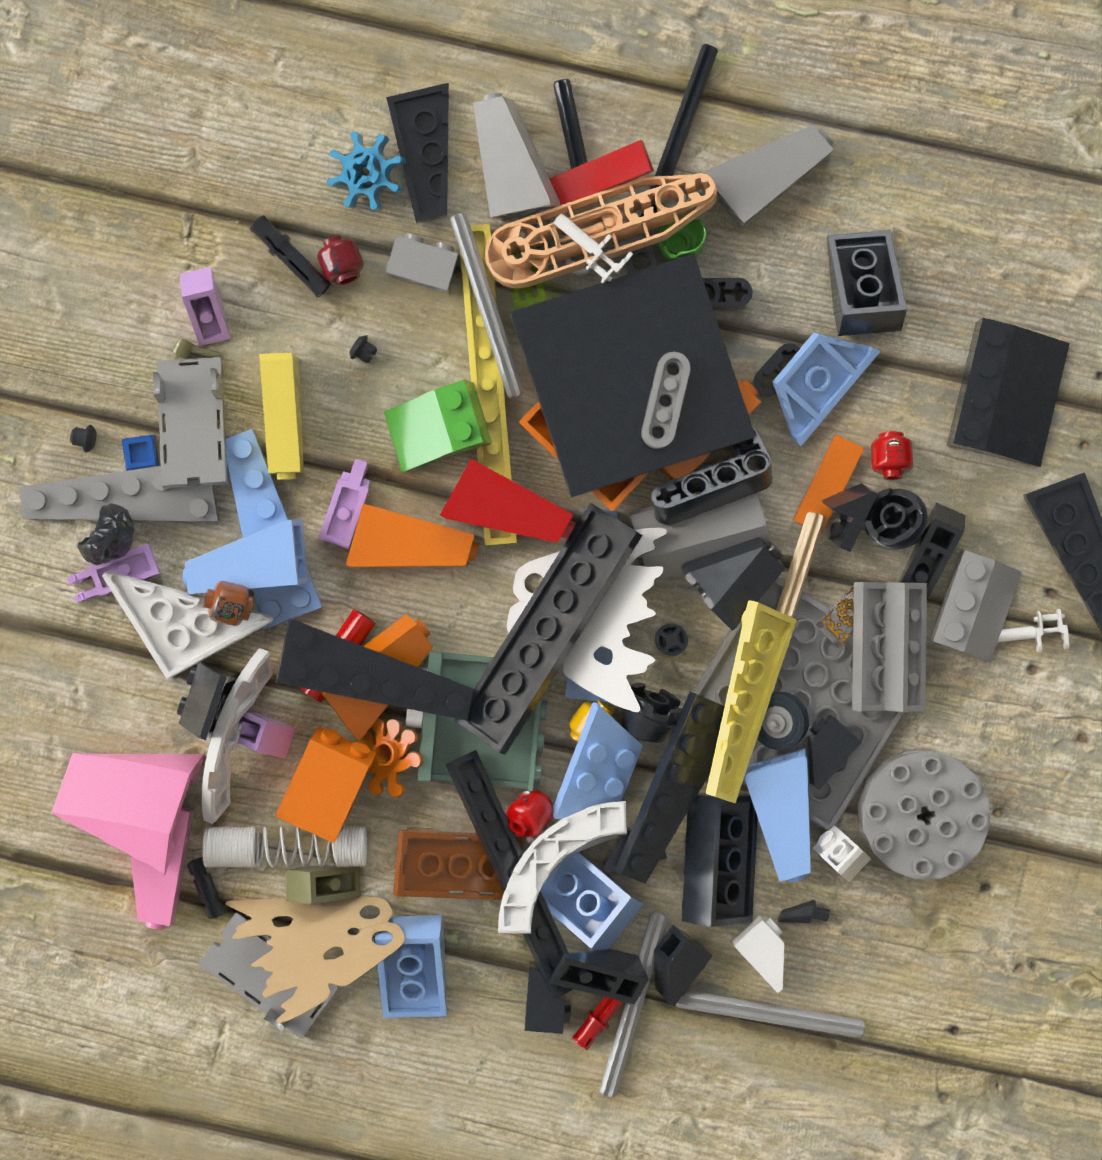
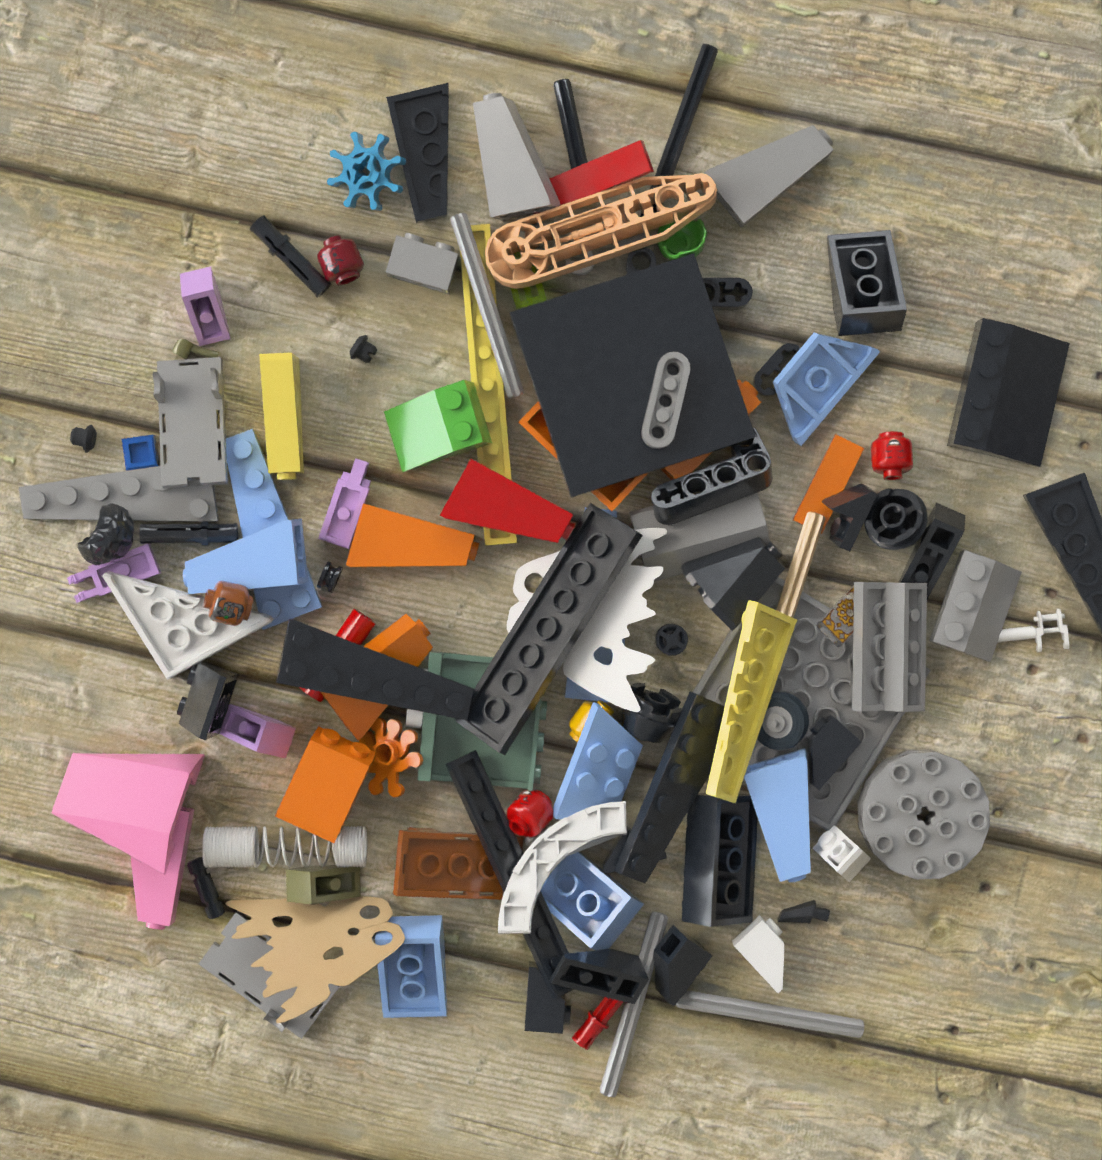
(188, 533): none -> black pin
(227, 732): white tile -> none
(329, 577): none -> black bush
(591, 246): white piece -> none

